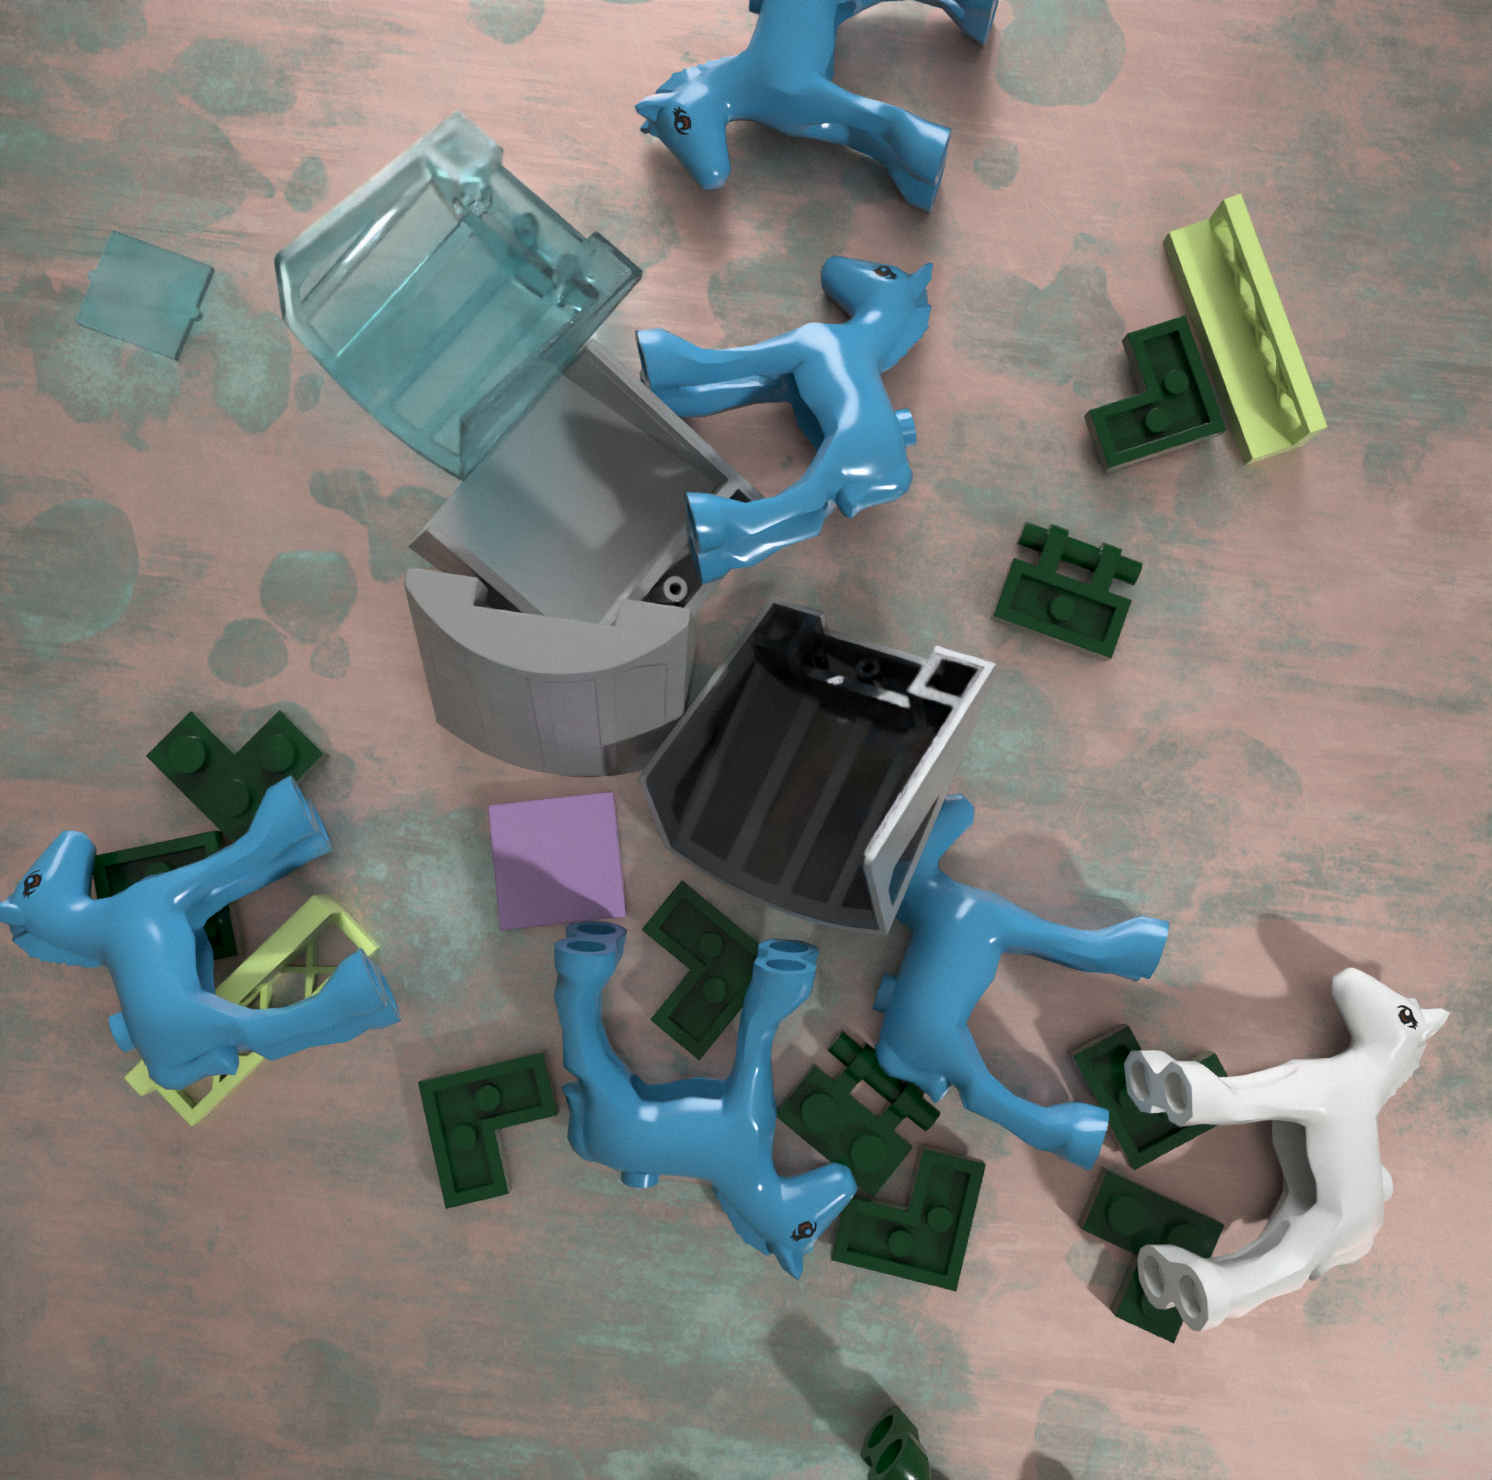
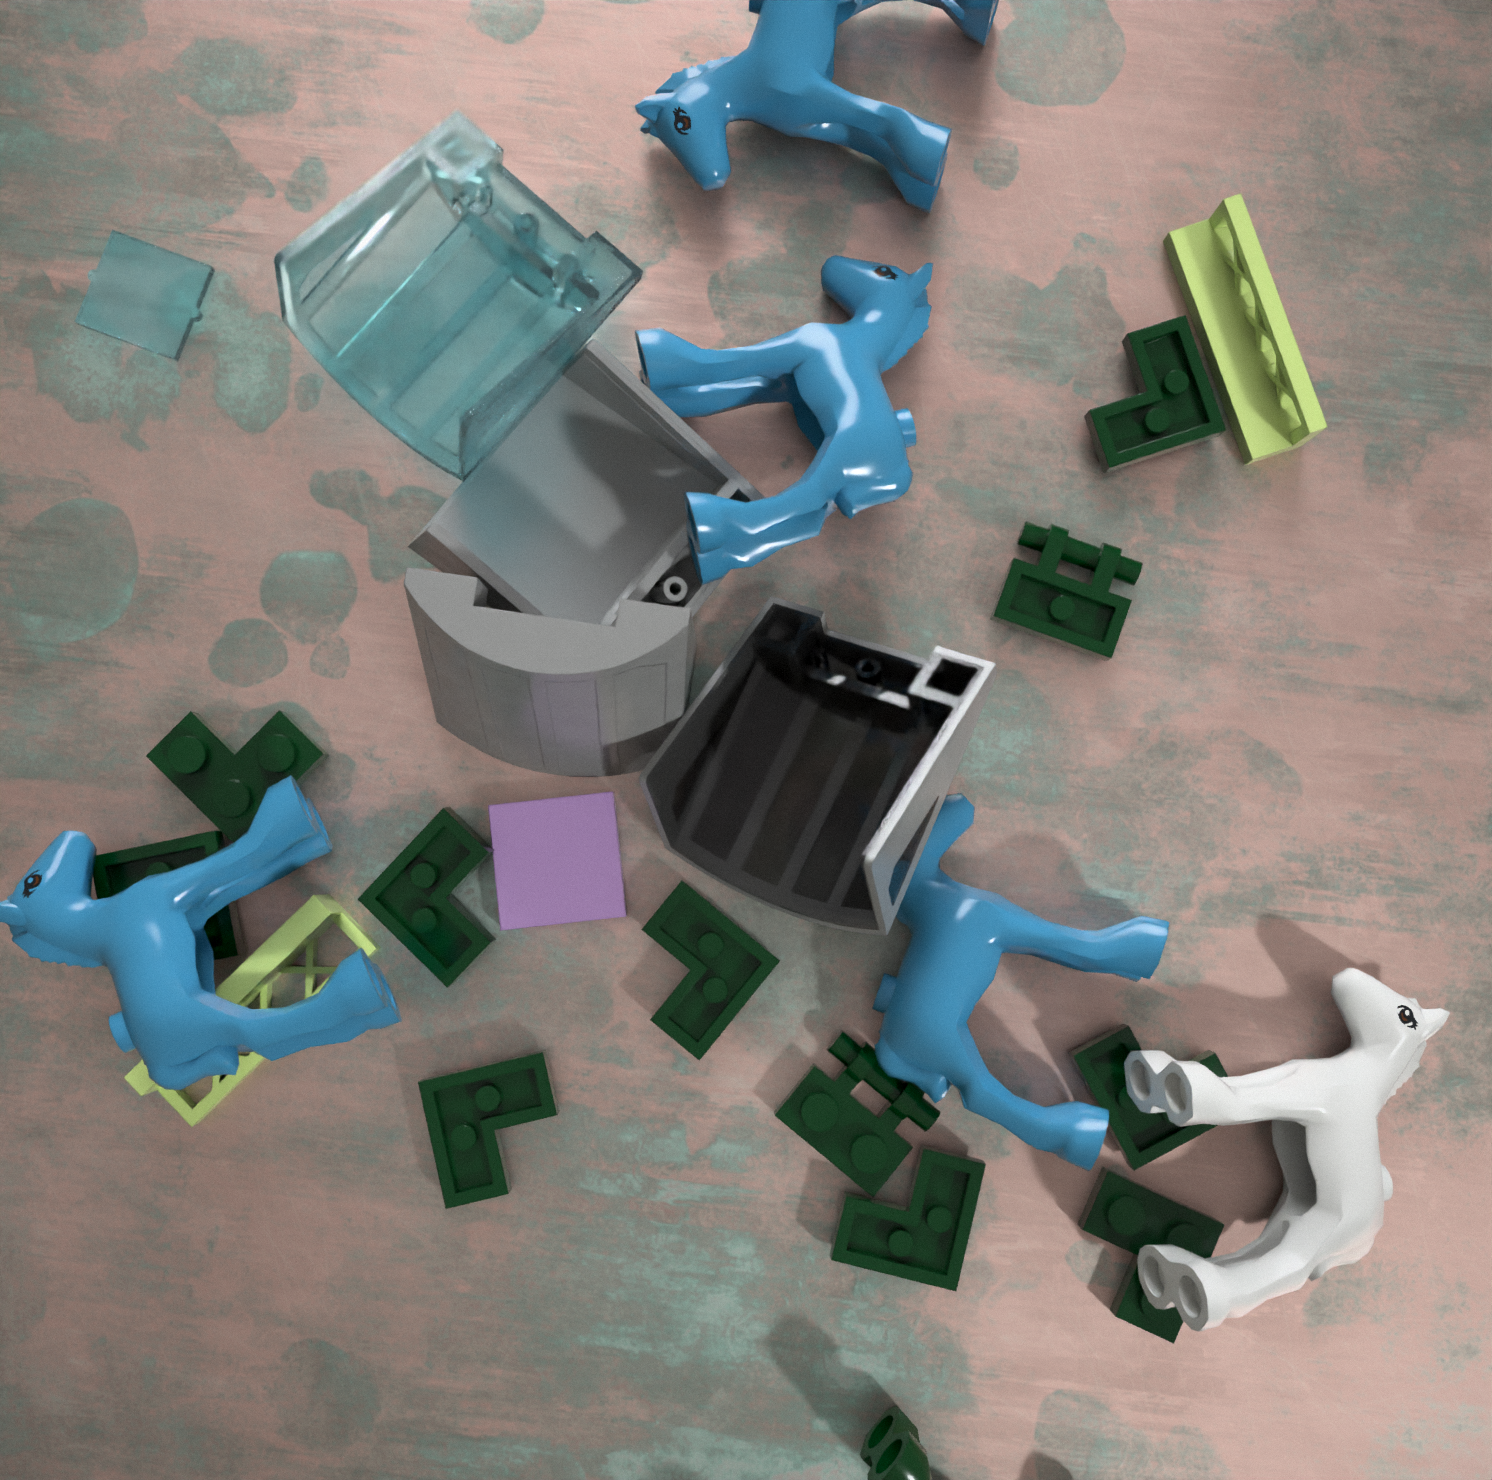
(417, 899): none -> dark green plate
(698, 1123): dark azure animal -> none

